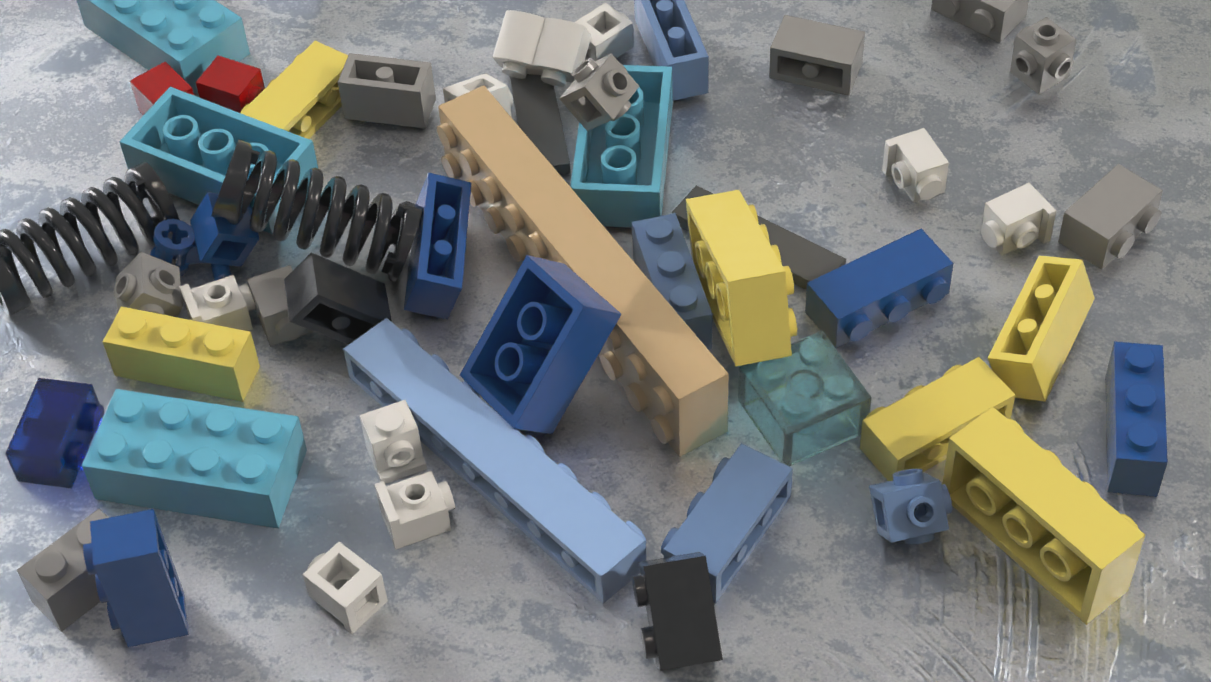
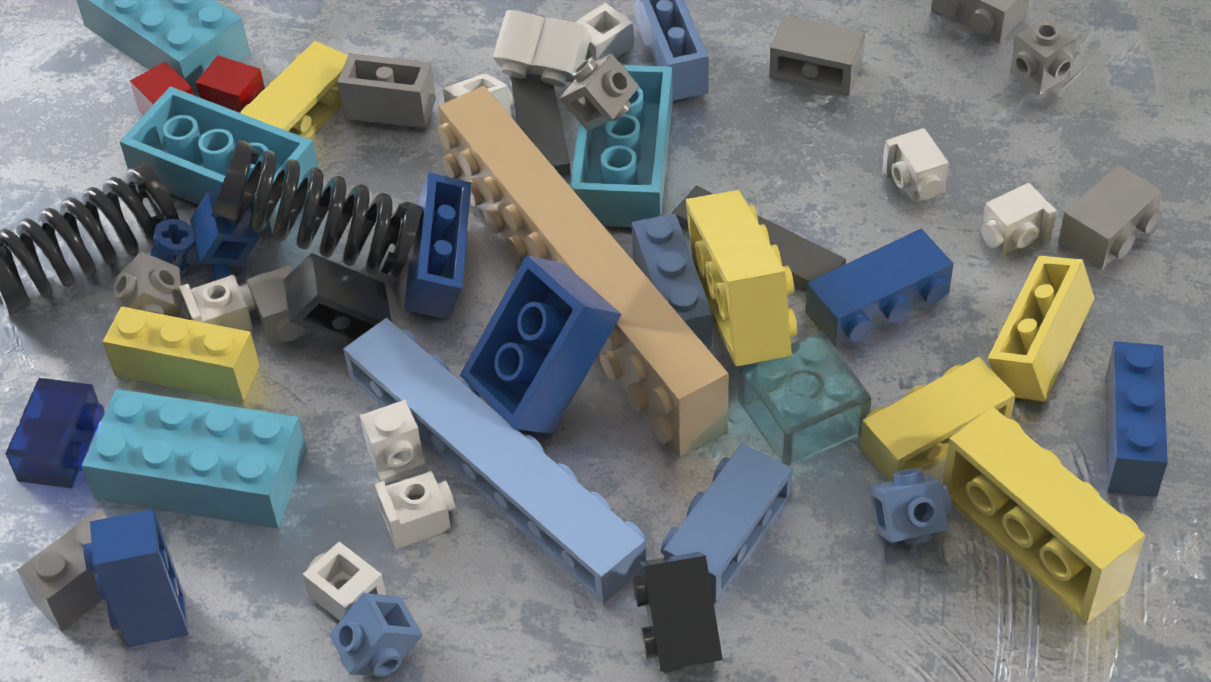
(375, 635): none -> medium blue brick

